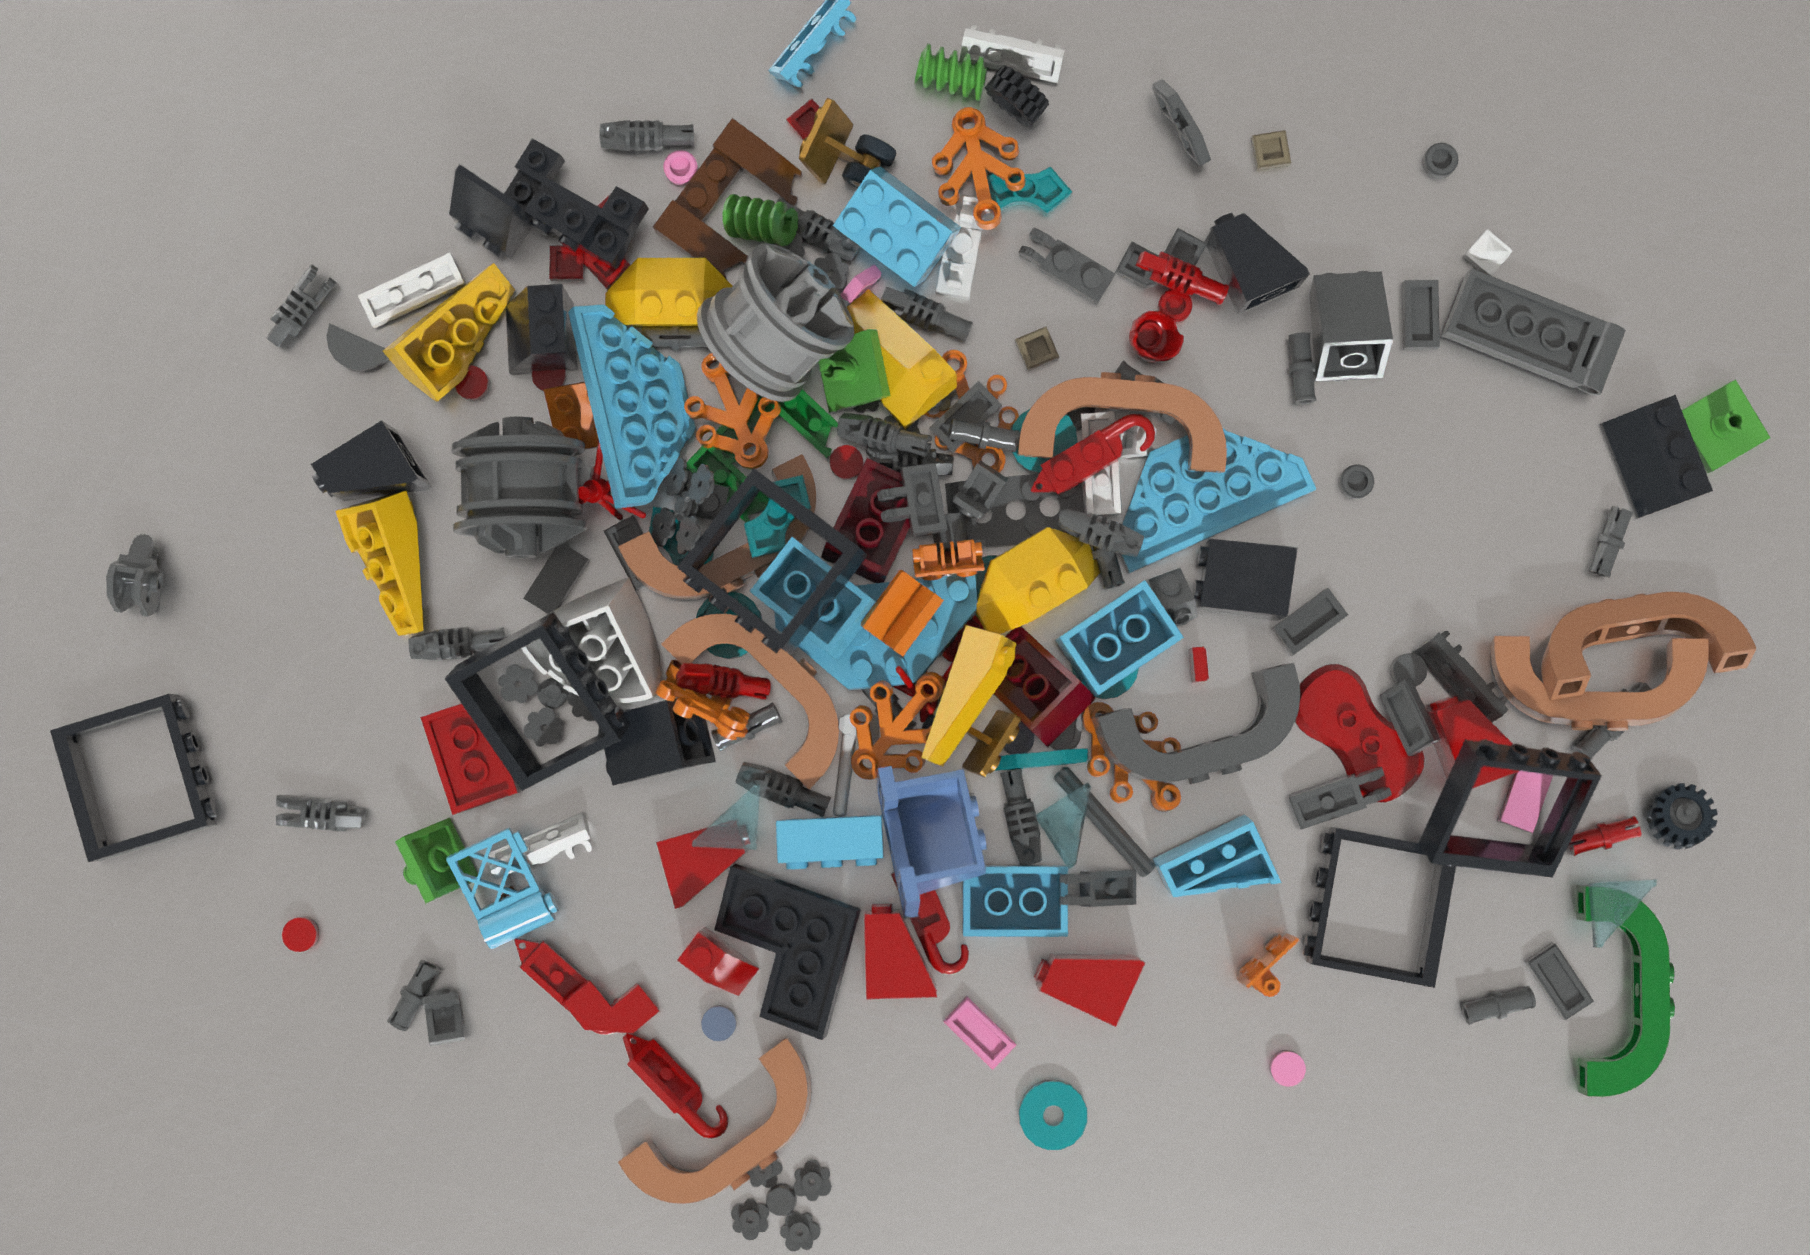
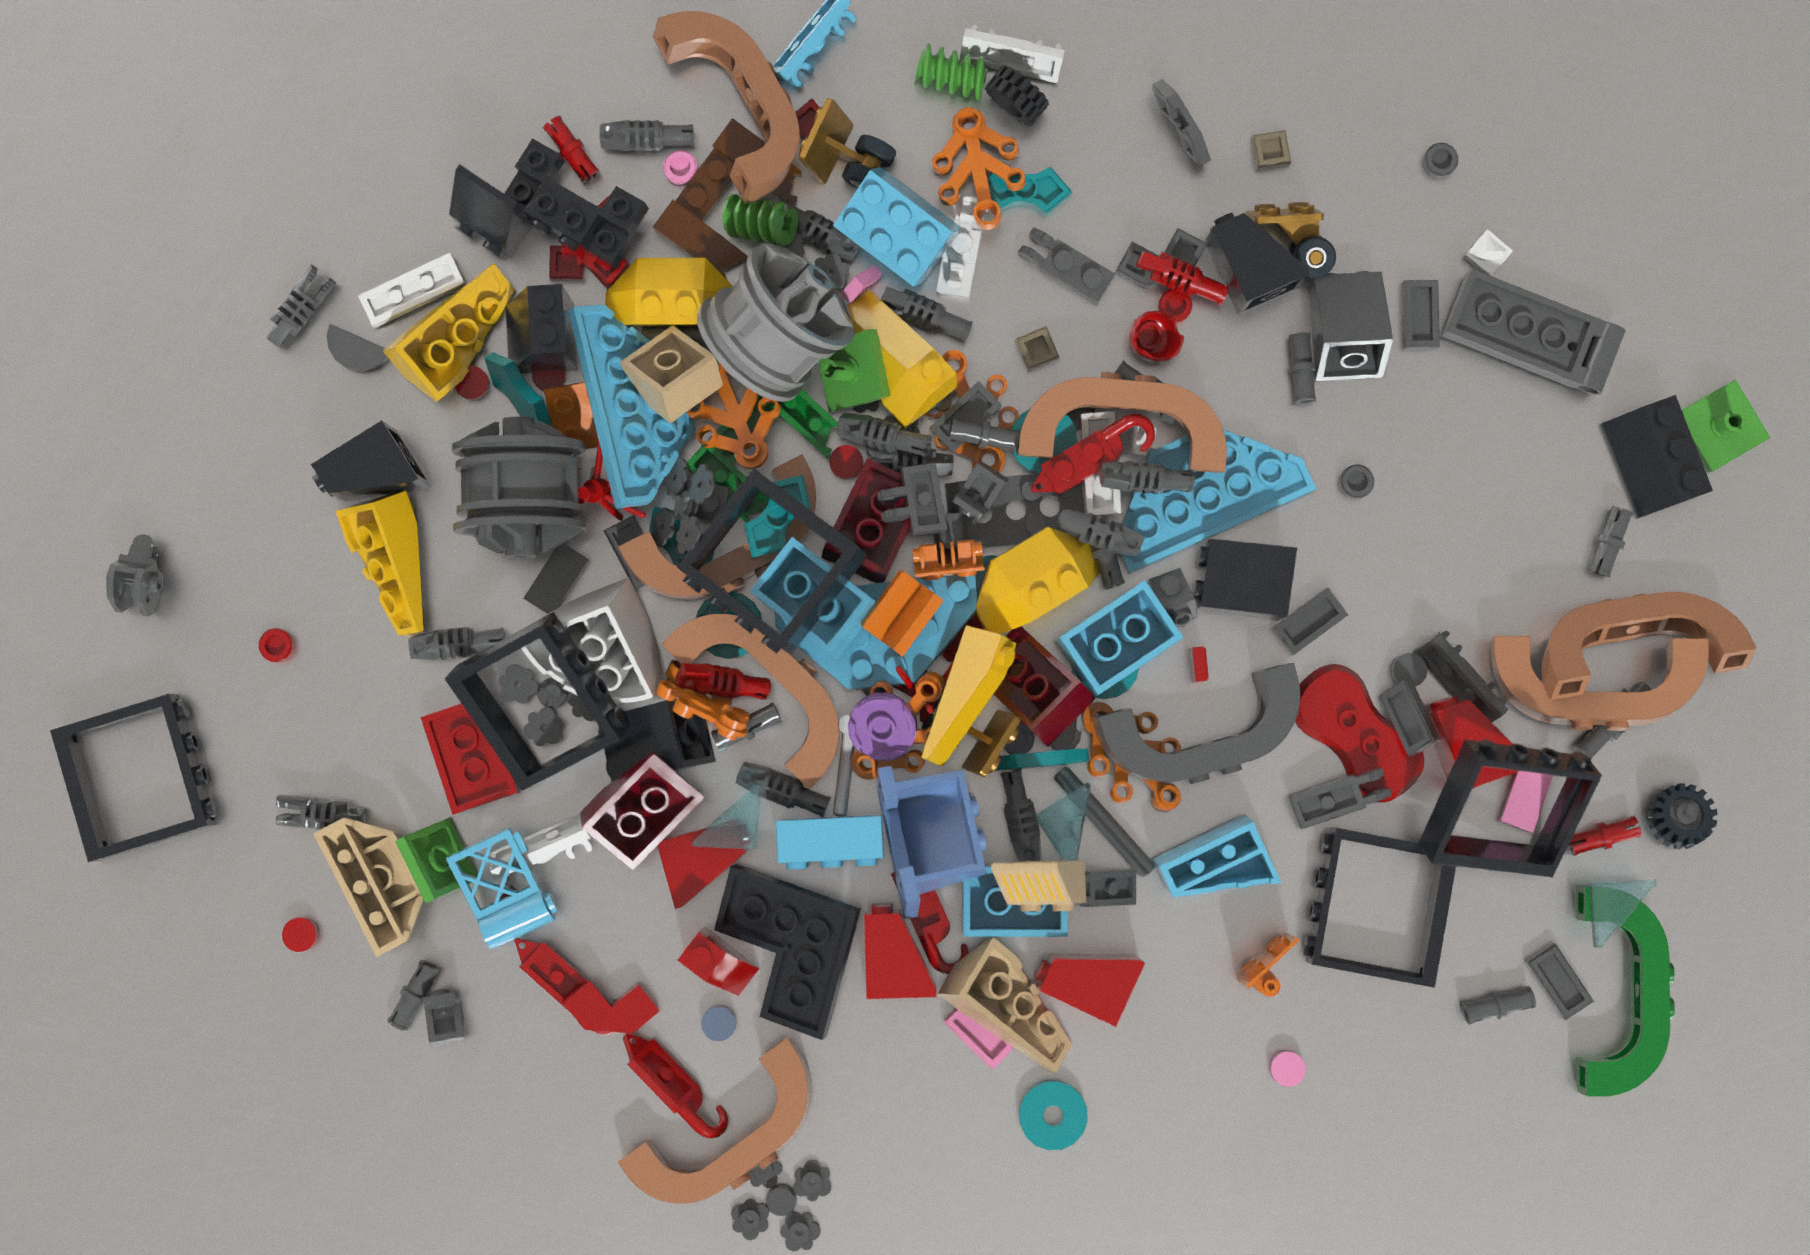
(276, 645): none -> red tile
(372, 880): none -> tan wedge
(510, 382): none -> teal tile
(571, 149): none -> red pin
(639, 809): none -> dark red slope
(672, 373): none -> tan slope
(720, 40): none -> nougat arch
(882, 726): none -> medium lavender tile
(1000, 998): none -> tan wedge
(1042, 882): none -> tan slope
(1144, 477): none -> dark grey hinge
(1302, 226): none -> pearl gold plate

